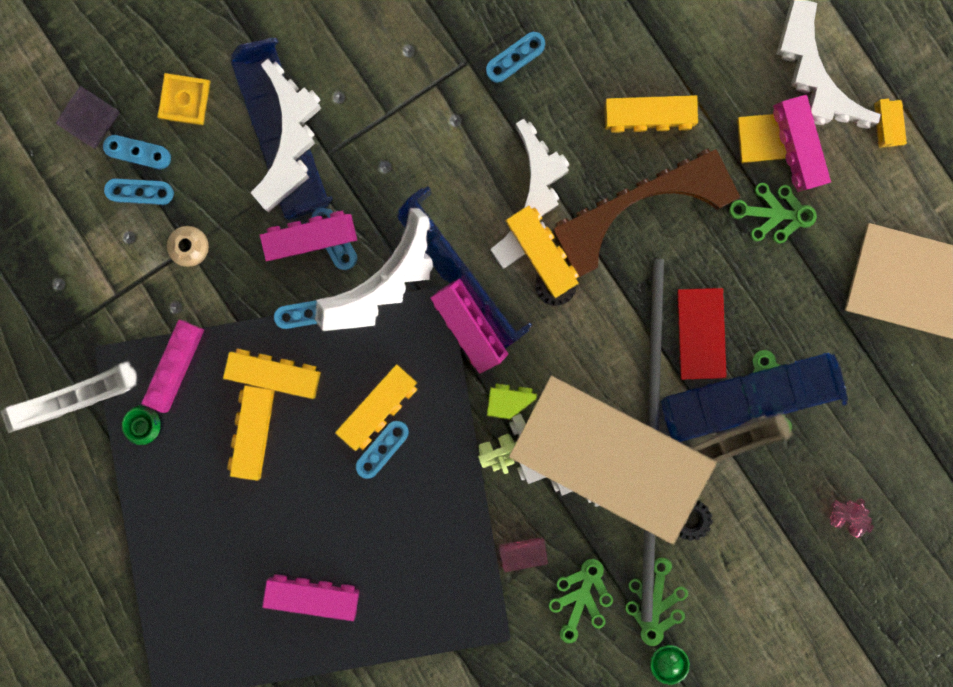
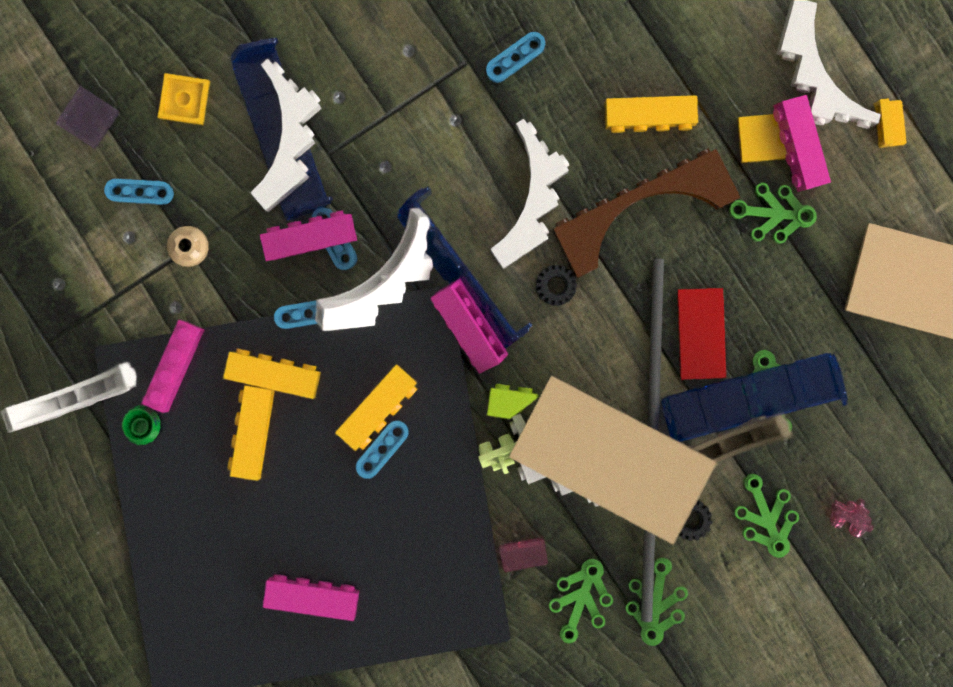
(145, 157): dark azure plate -> none
(541, 251): yellow brick -> none
(669, 664): green hat -> none
(767, 518): none -> bright green plant

